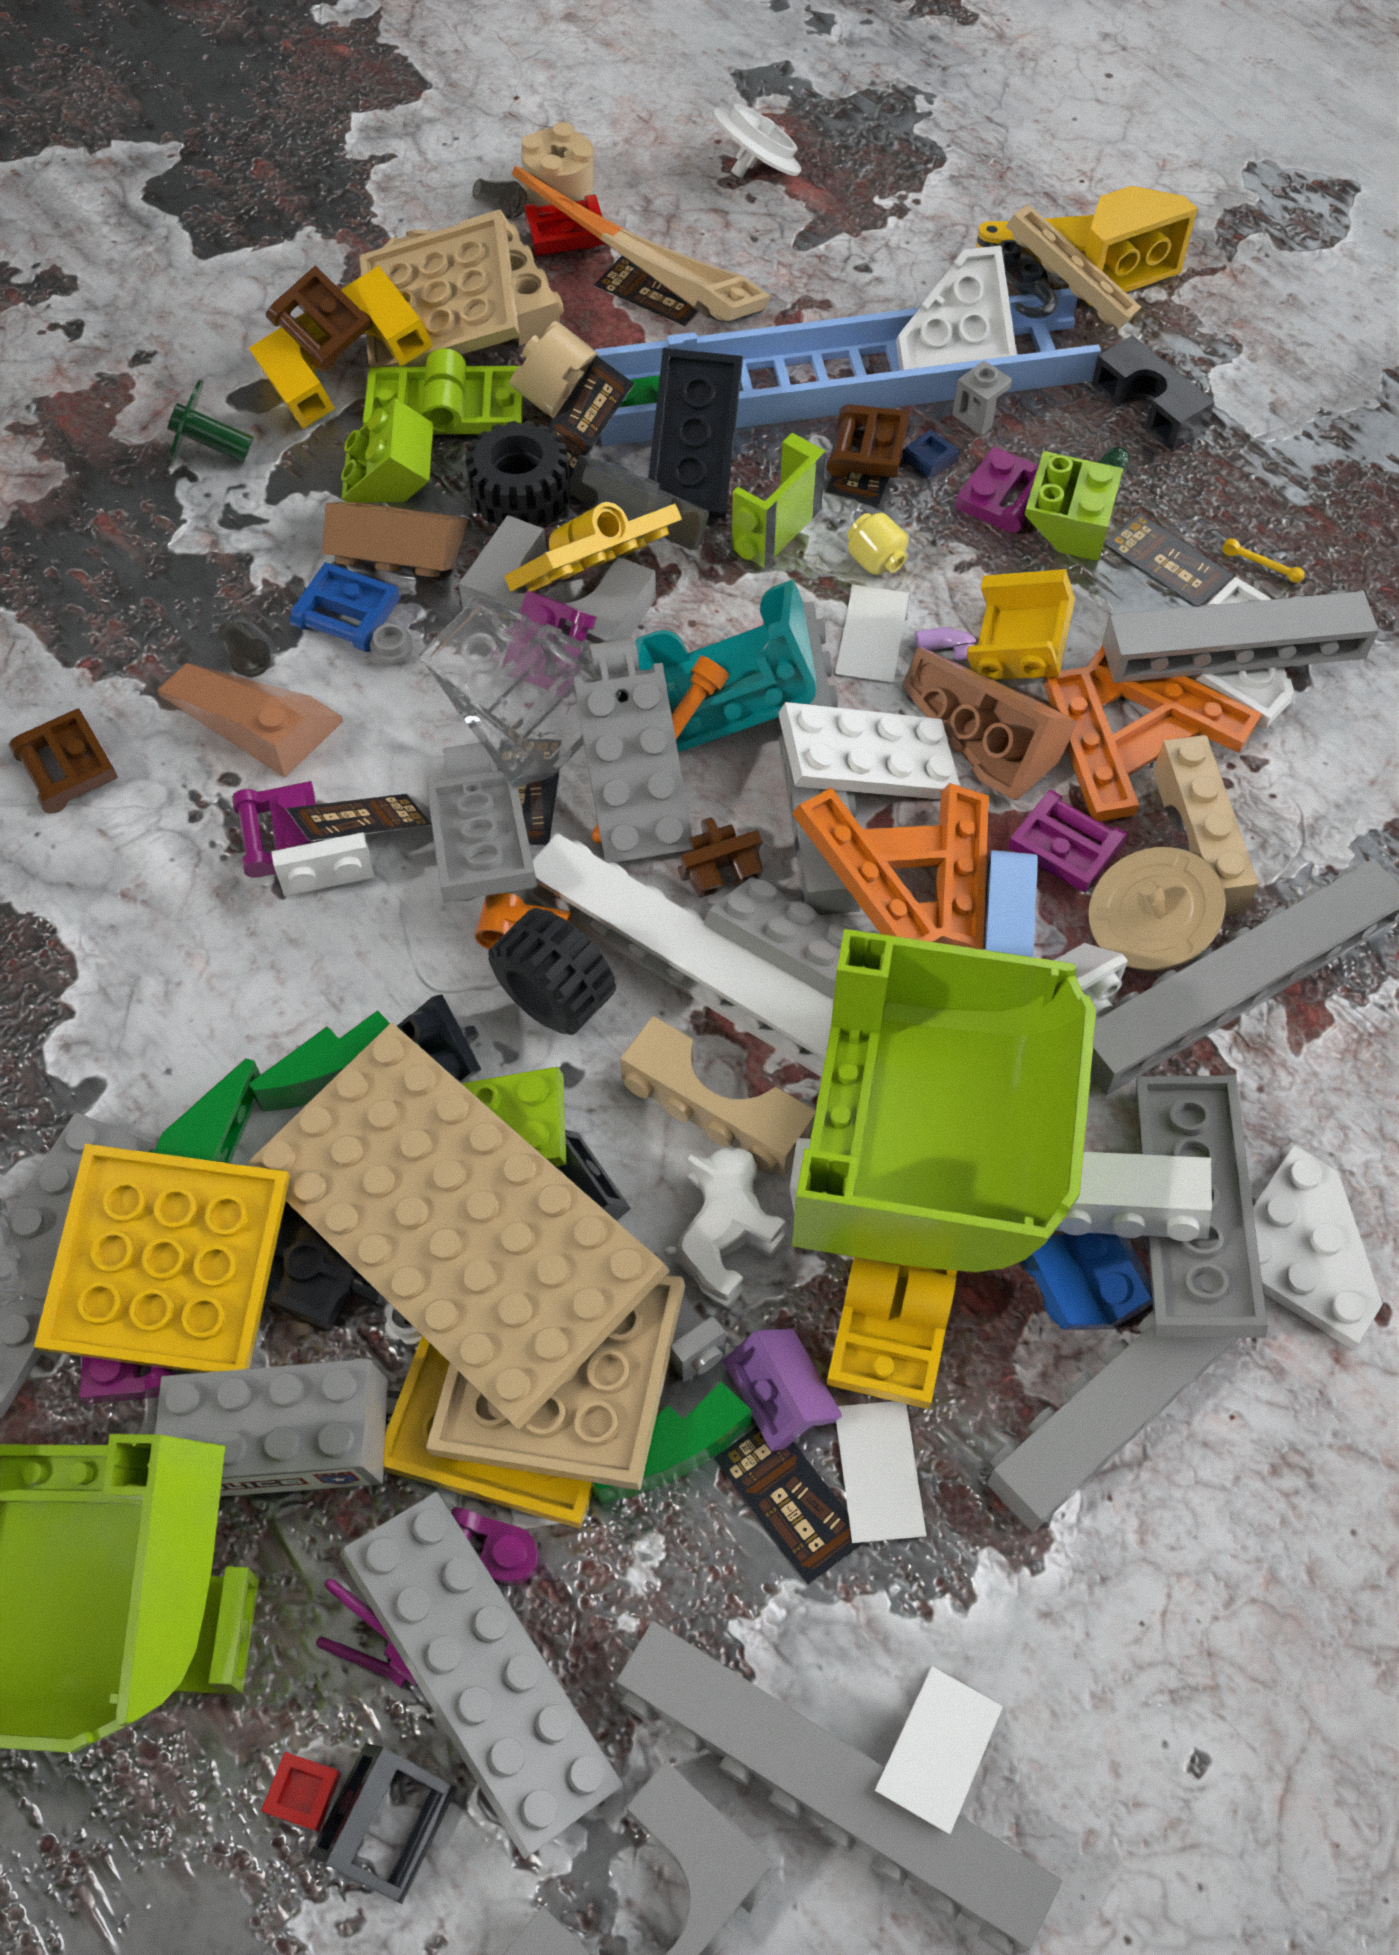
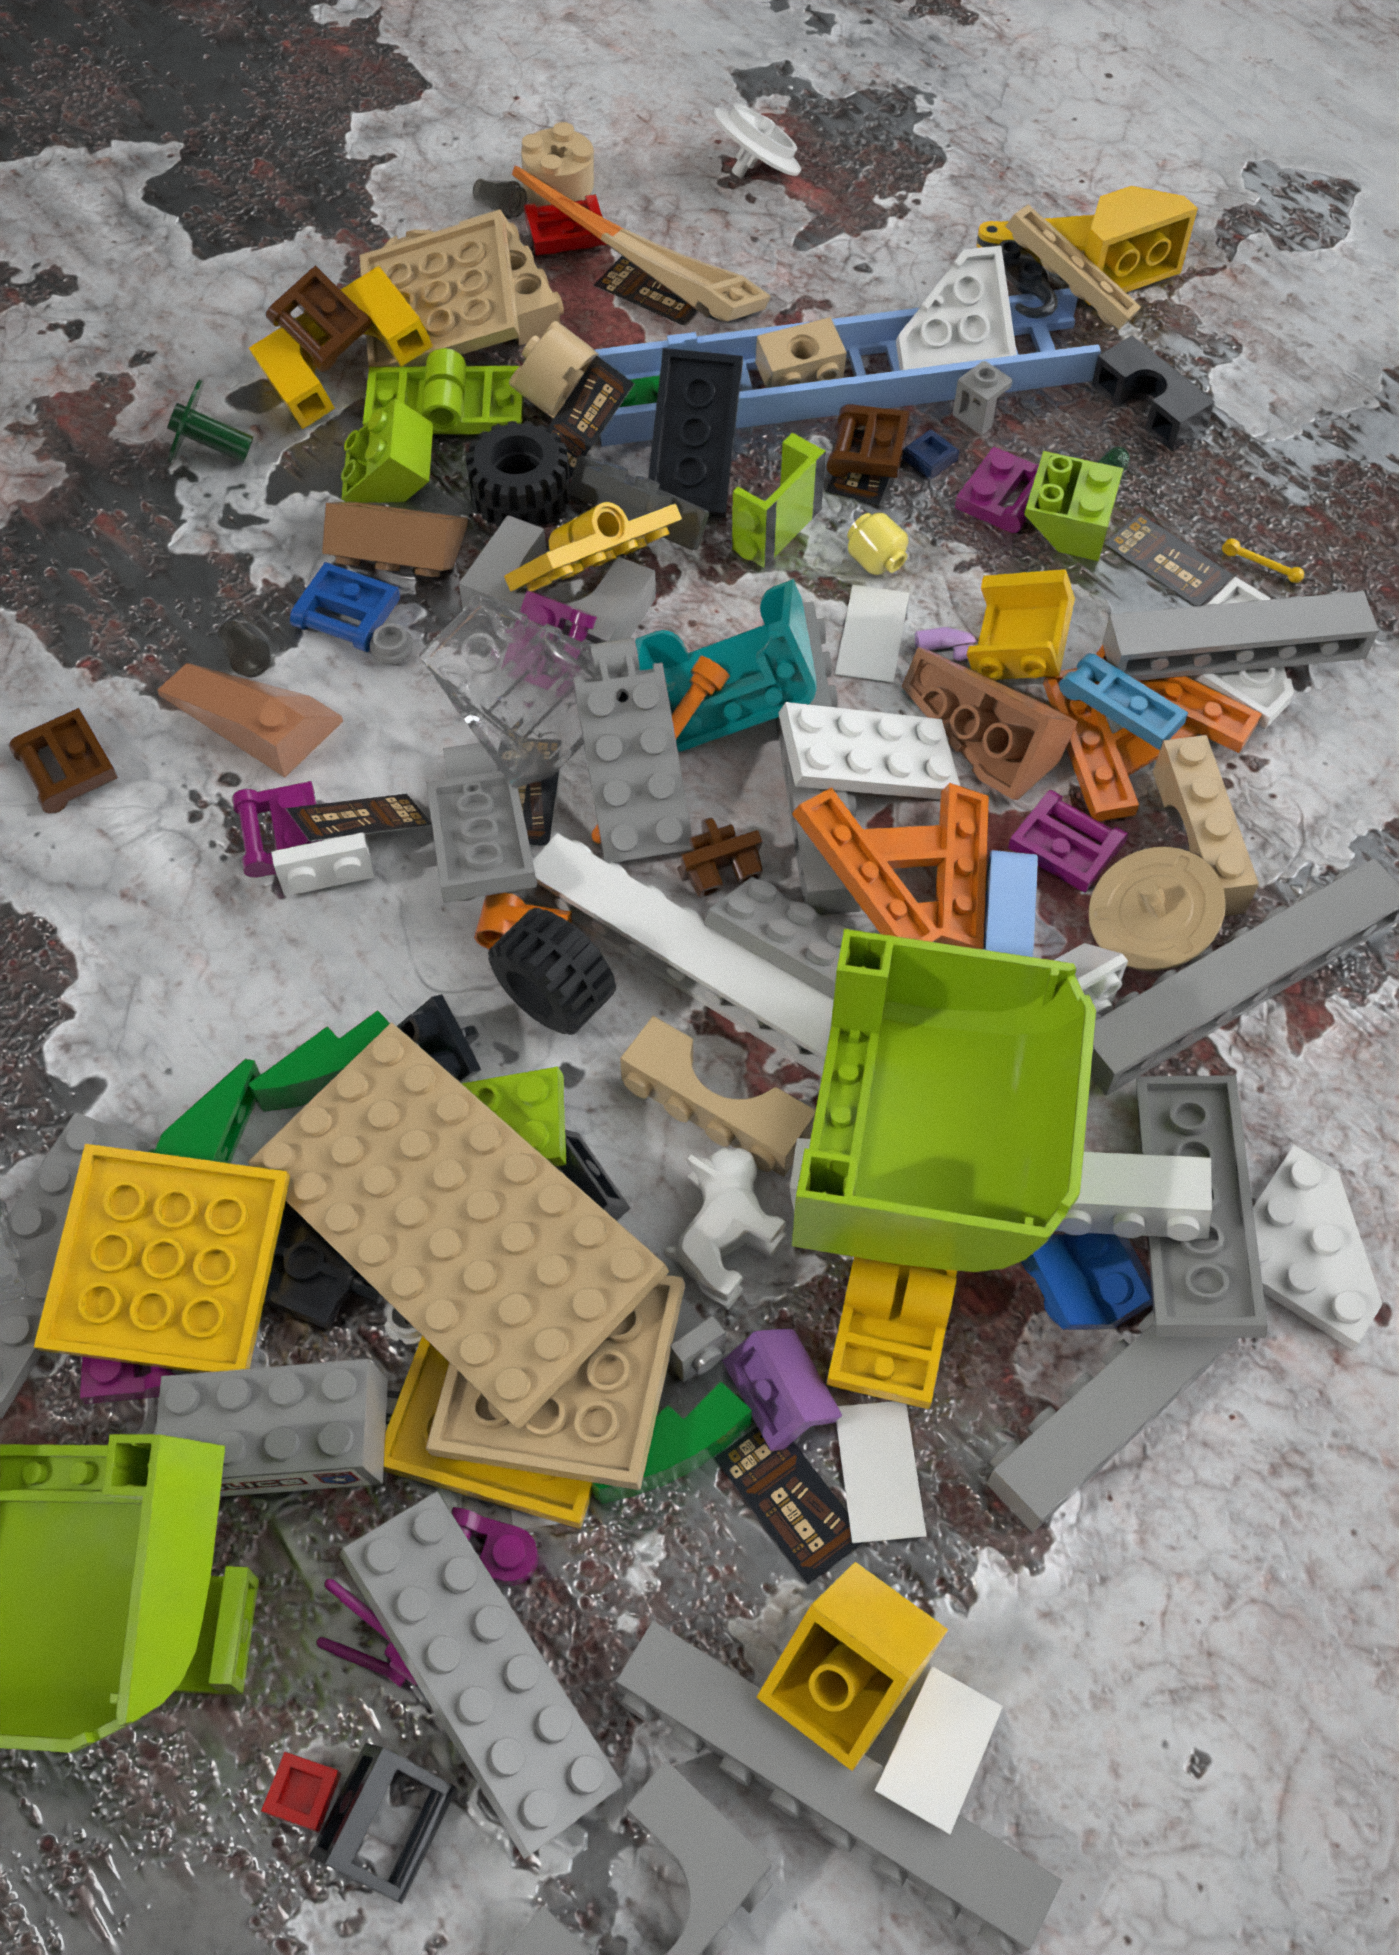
(801, 354): none -> tan brick
(851, 1664): none -> yellow slope
(1123, 700): none -> dark azure plate

